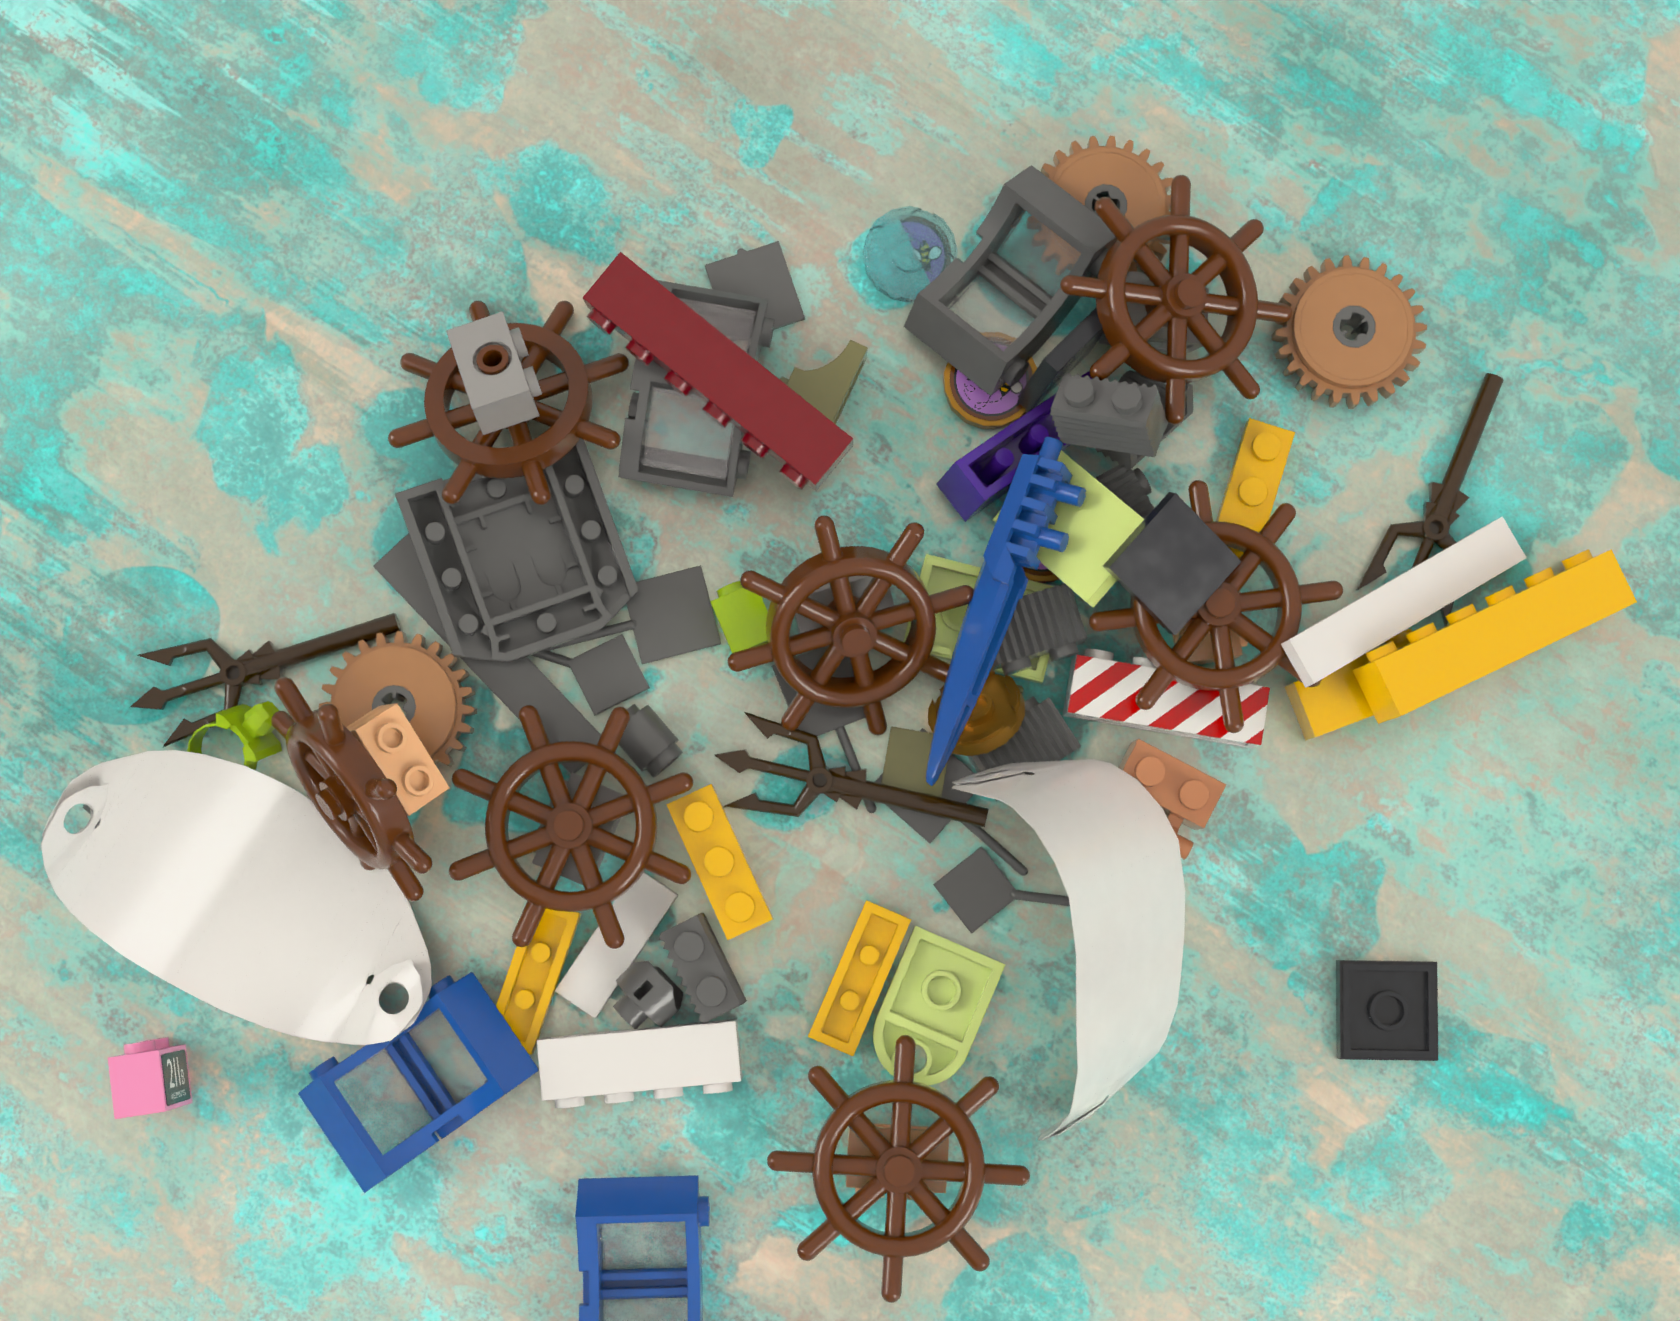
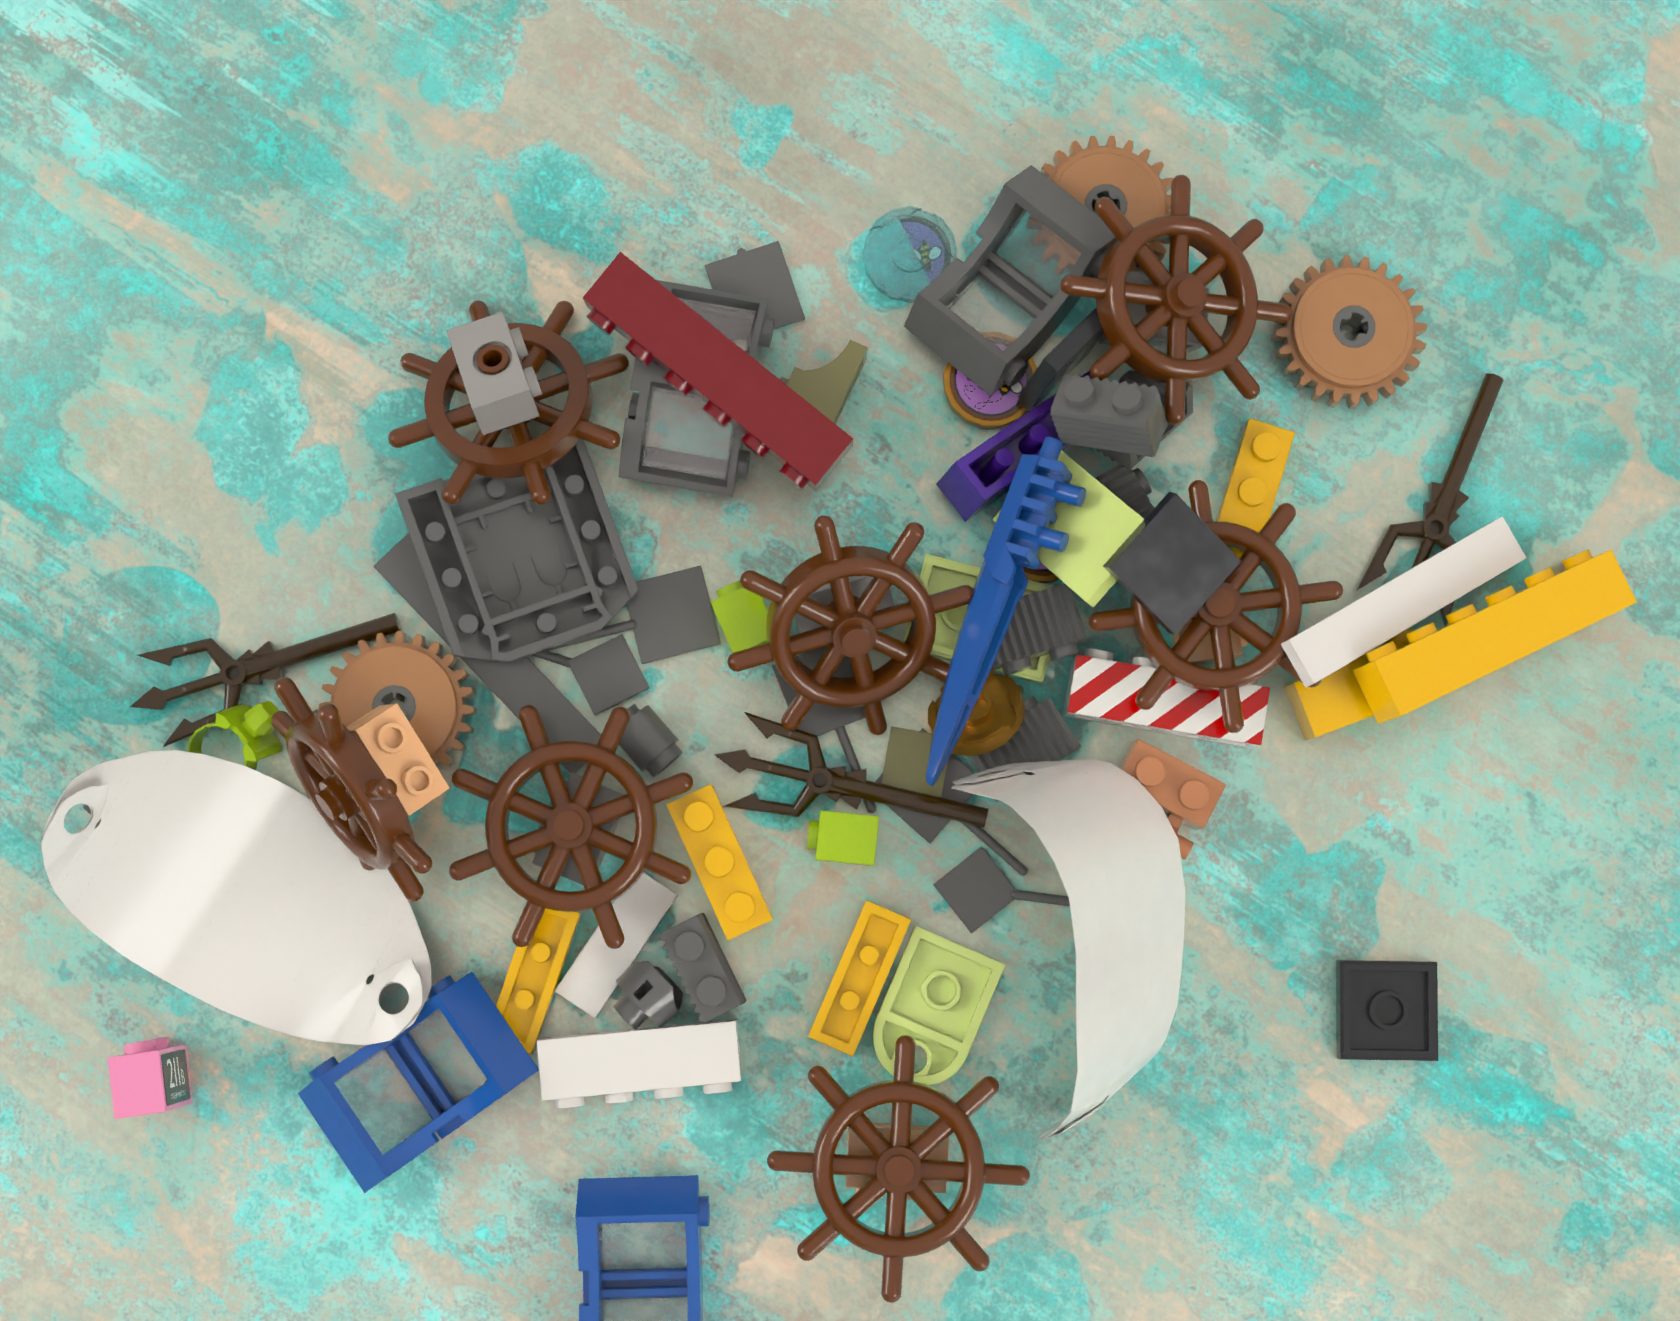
(844, 838): none -> lime brick

